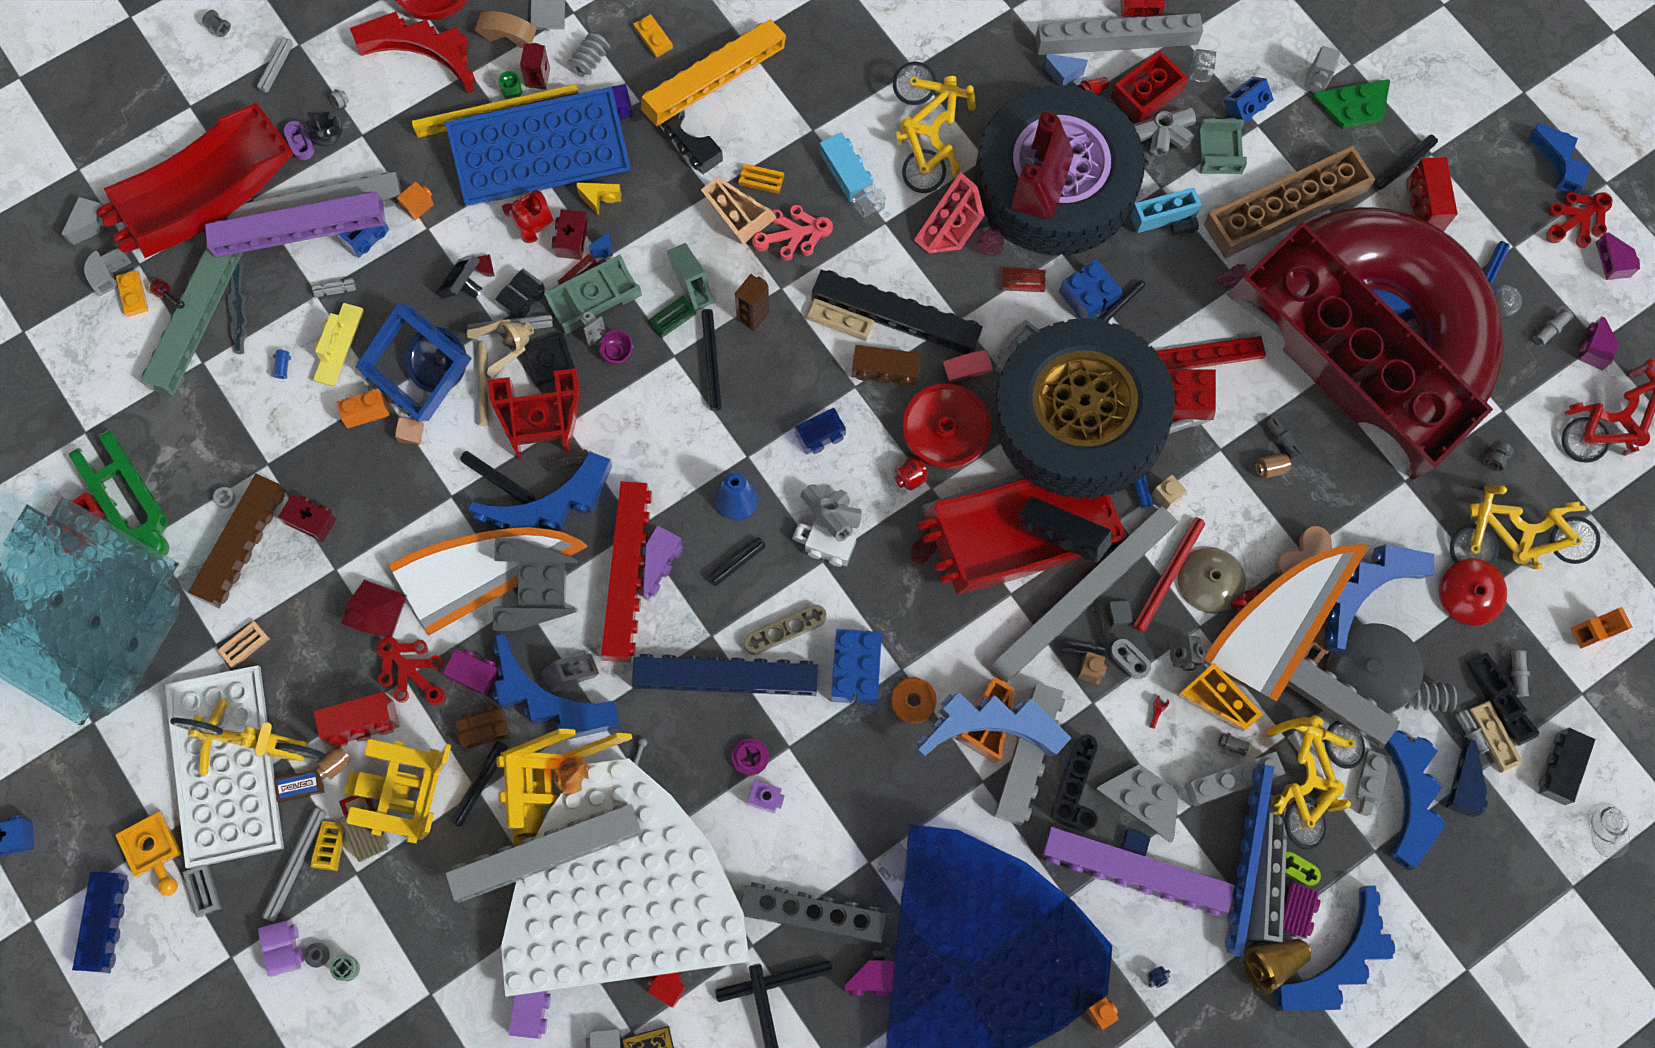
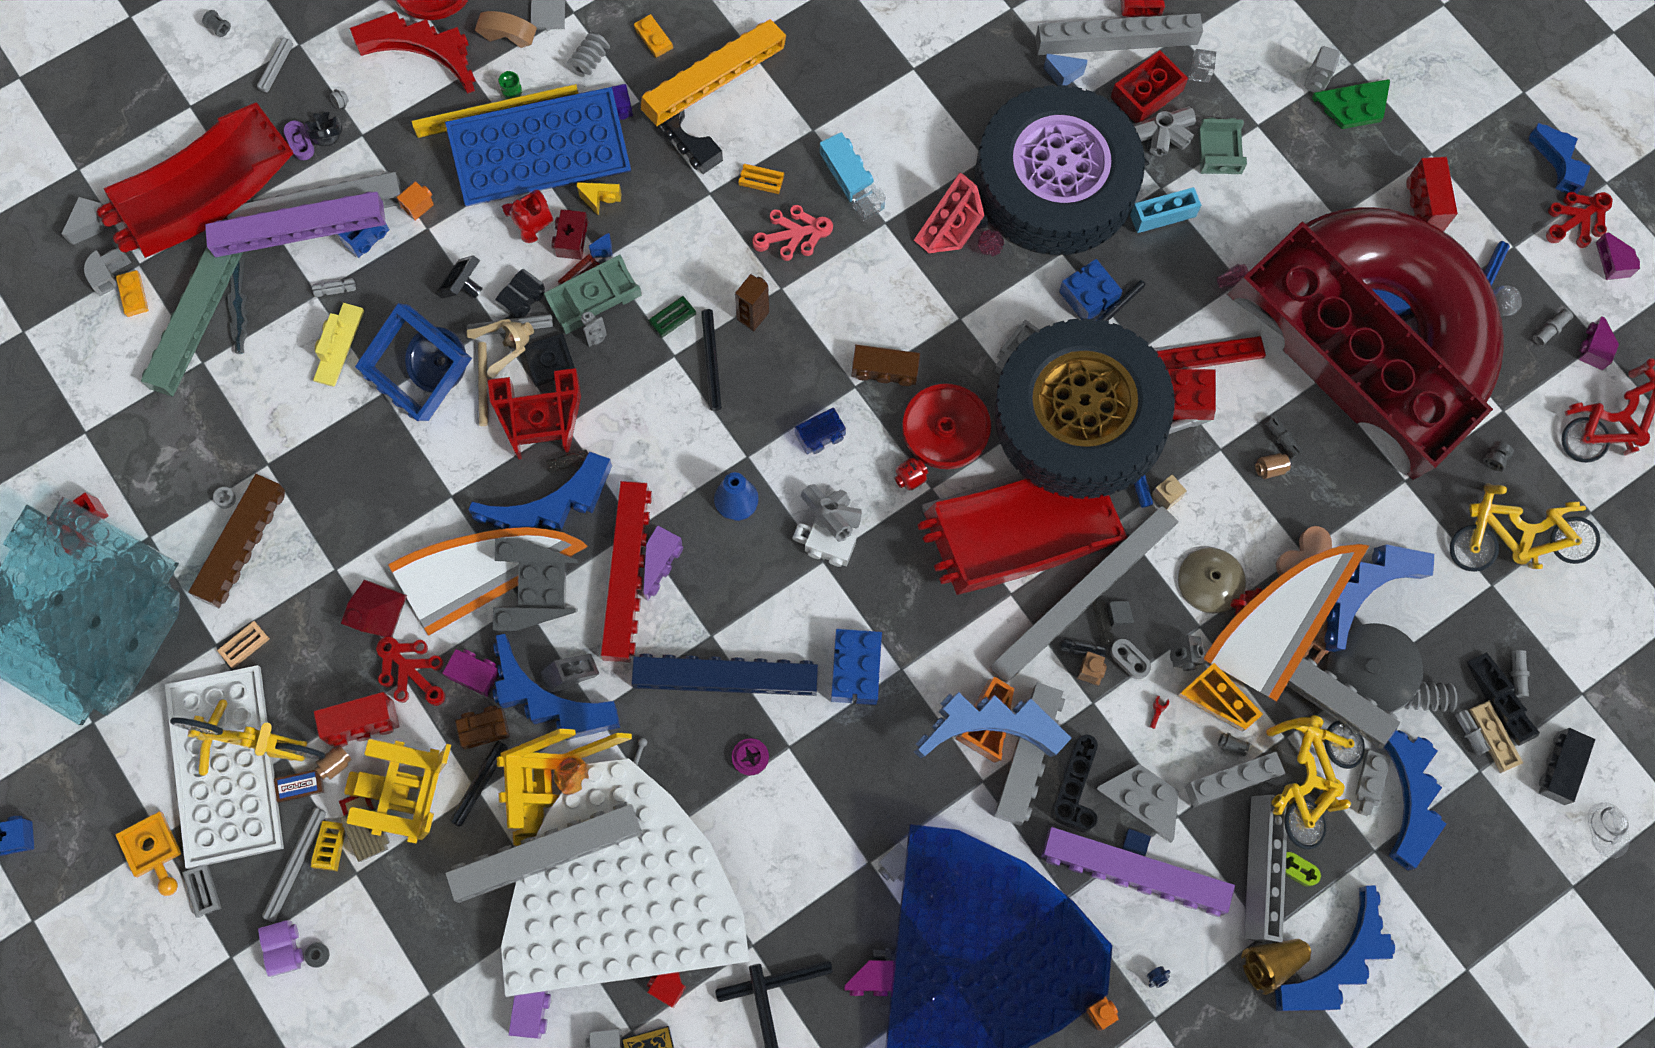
(100, 922): clear blue brick -> none
(149, 532): green piece -> none
(164, 291): hinge -> none
(281, 364): blue pin -> none
(295, 514): dark red brick -> none
(348, 971): sand green wheel -> none
(363, 408): orange brick -> none
(409, 431): nougat slope -> none
(485, 266): dark red tile -> none
(497, 478): black axle -> none
(535, 66): dark red brick -> none
(616, 347): magenta hair -> none
(691, 276): sand green slope -> none
(736, 561): black axle -> none
(738, 210): light nougat wedge -> none
(757, 801): medium lavender brick -> none
(783, 626): dark tan beam -> none
(840, 319): tan tile -> none
(871, 932): dark grey brick -> none
(897, 312): black brick -> none
(910, 713): orange tile -> none
(915, 85): piece -> none
(919, 544): clear red beam -> none
(968, 365): coral slope -> none
(1015, 275): clear red tile -> none
(1041, 187): dark red windscreen -> none
(1064, 529): black brick -> none
(1095, 85): red cone -> none
(1169, 574): red axle -> none
(1185, 226): black pin -> none
(1248, 99): blue brick -> none
(1248, 867): blue plate -> none
(1288, 201): medium nougat brick -> none
(1298, 910): magenta brick -> none
(1405, 162): black axle -> none
(1460, 596): red dish -> none
(1468, 785): dark blue slope -> none
(1601, 628): orange brick -> none

